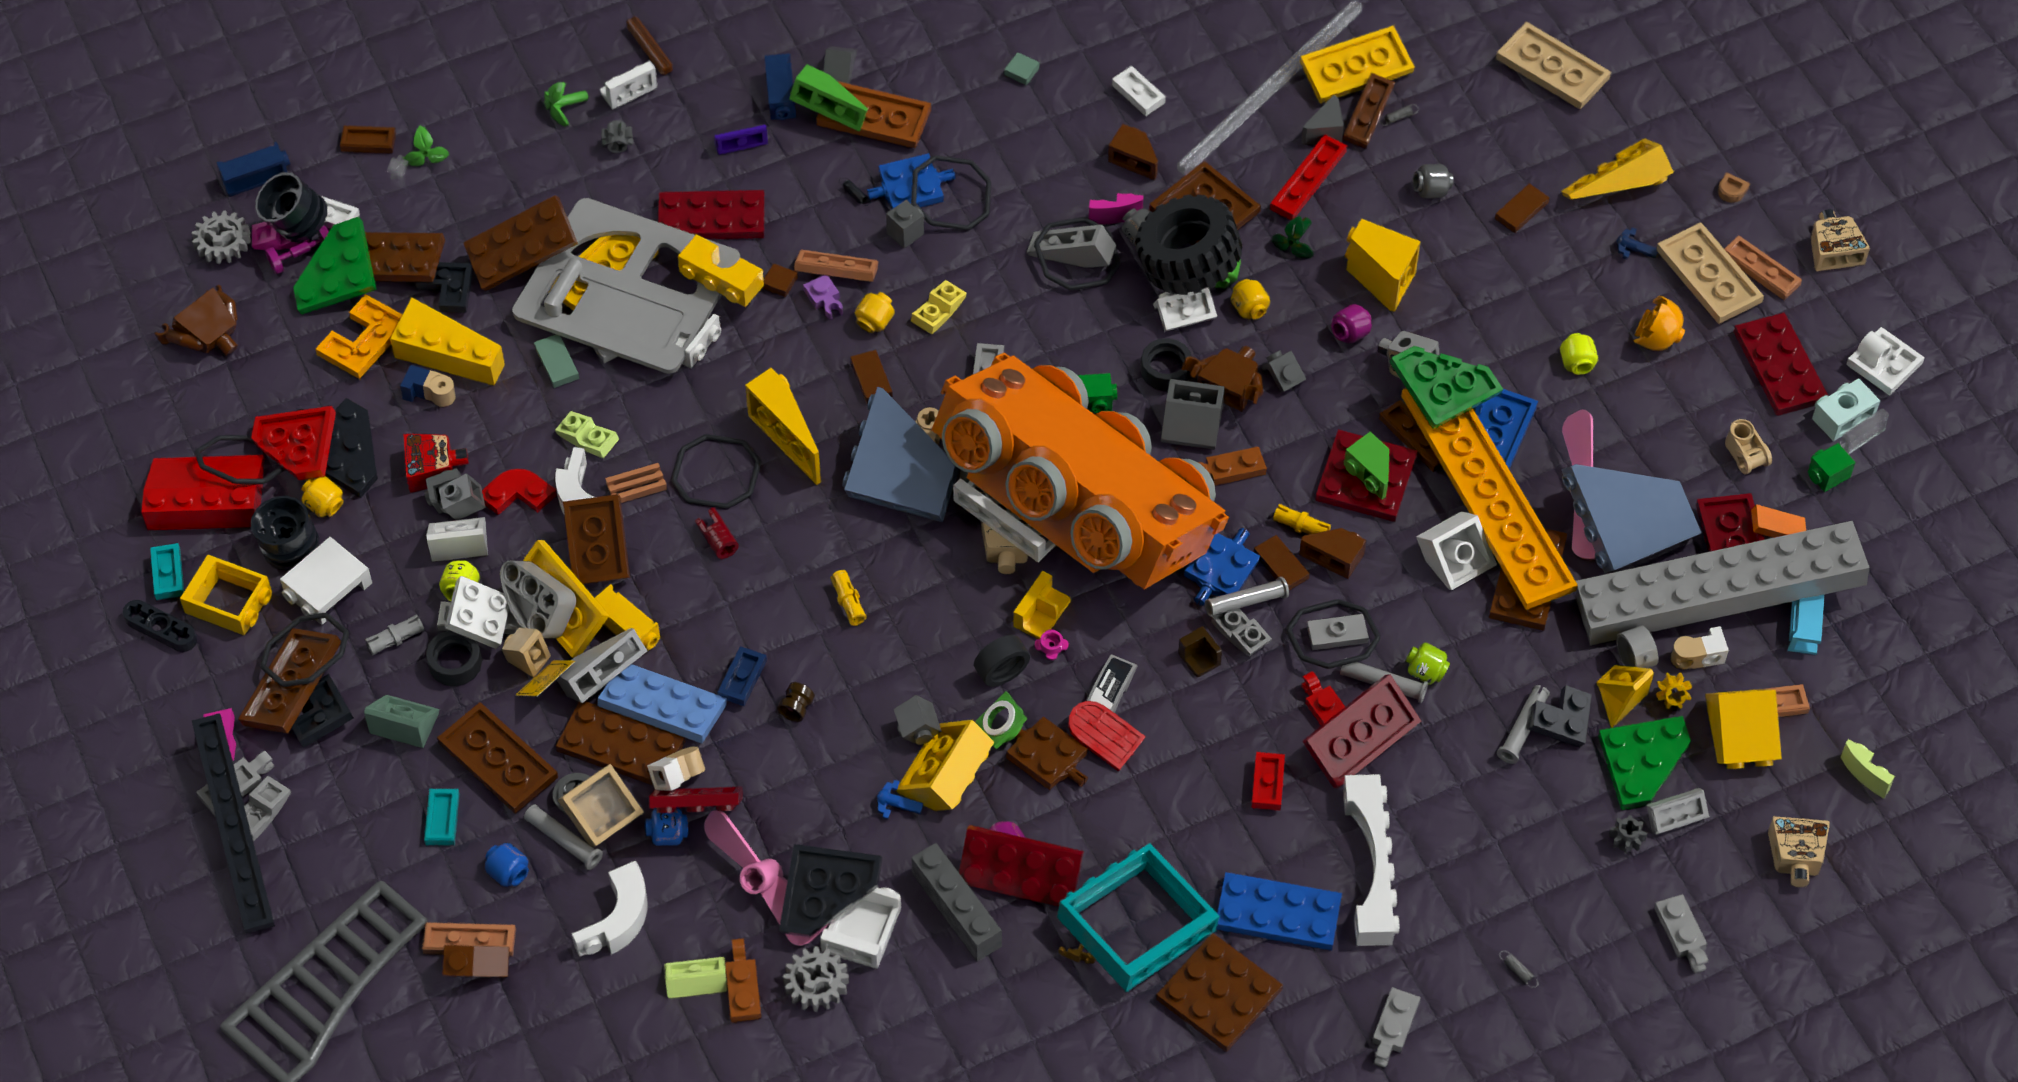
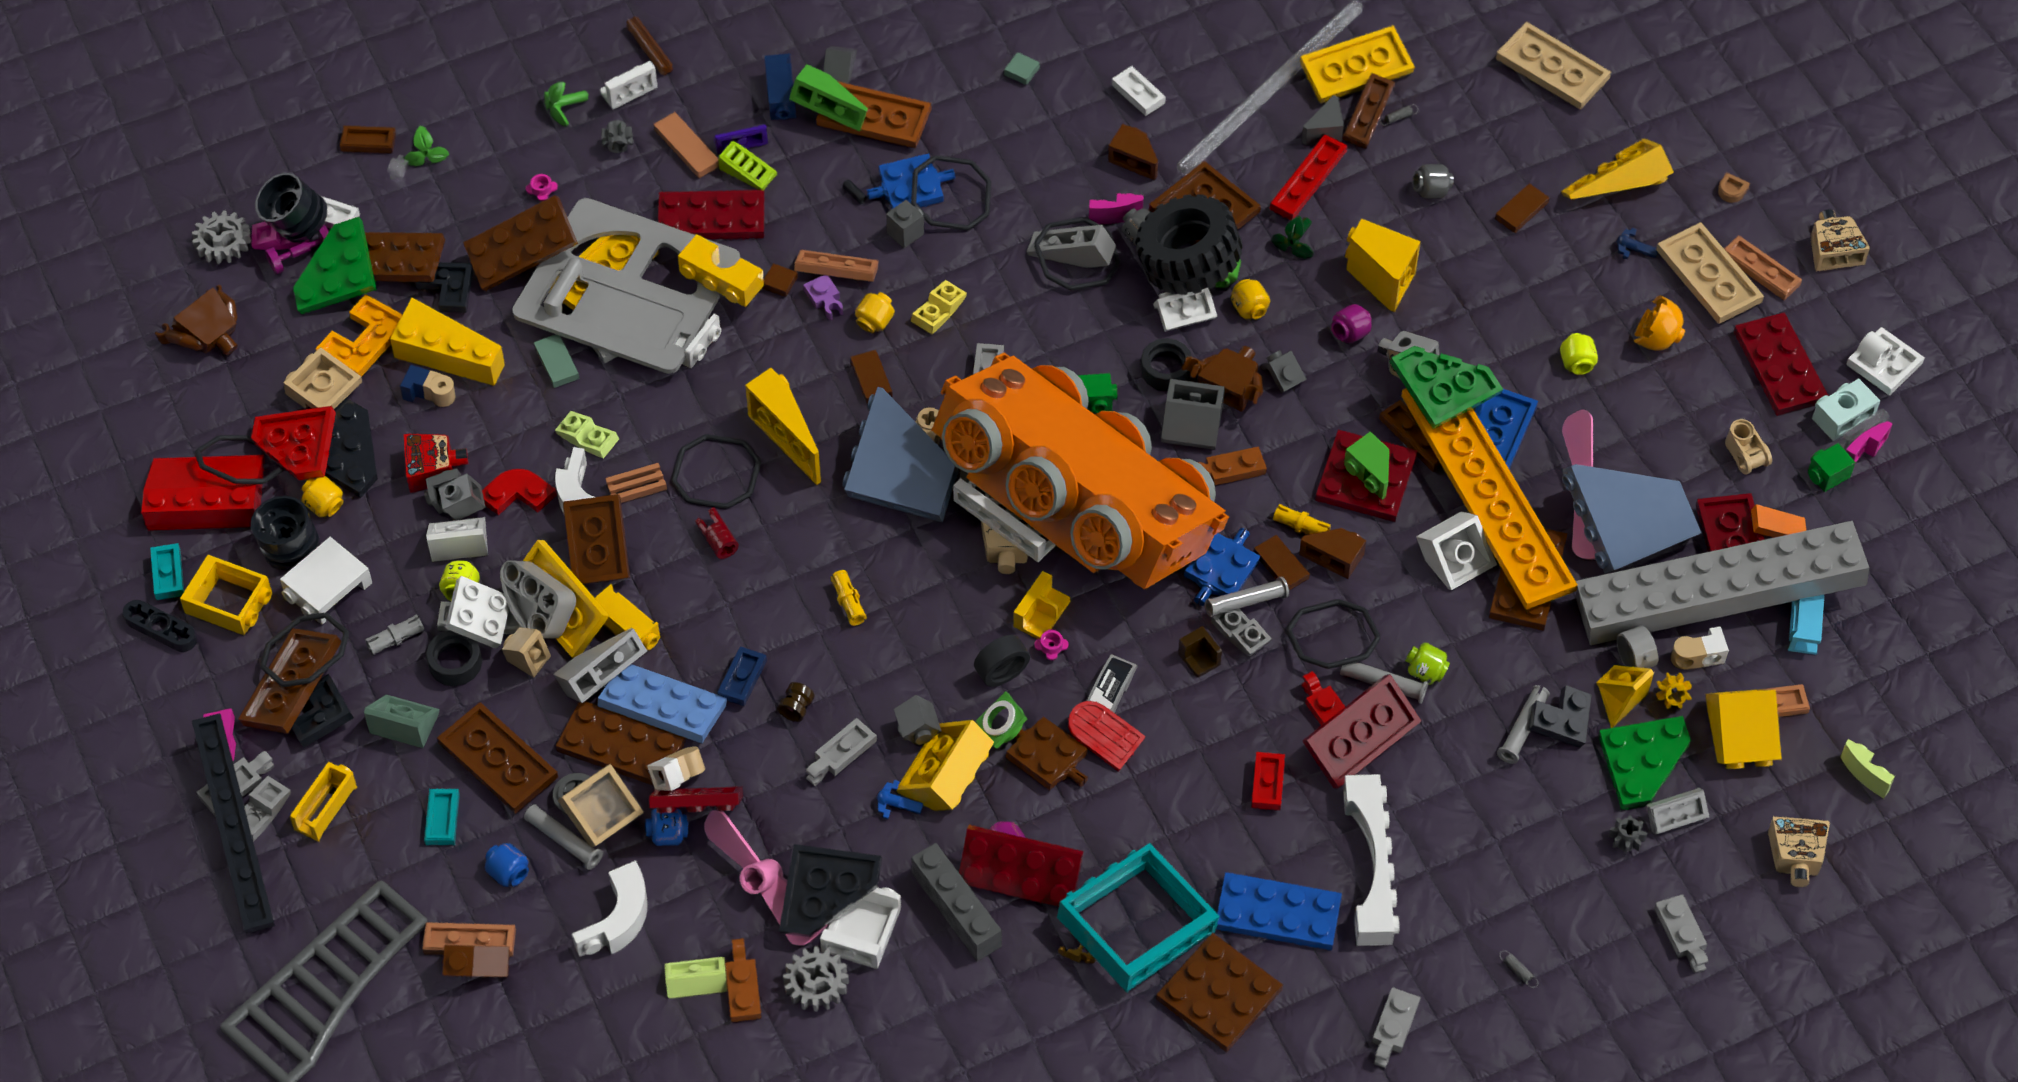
(252, 169): dark blue window -> none
(321, 381): none -> tan plate
(331, 776): none -> yellow window
(541, 186): none -> dark pink plate
(545, 678): yellow sticker -> none
(686, 145): none -> nougat tile
(736, 154): none -> lime slope
(841, 751): none -> light grey plate
(1337, 632): light grey plate -> none
(1869, 441): none -> dark pink slope

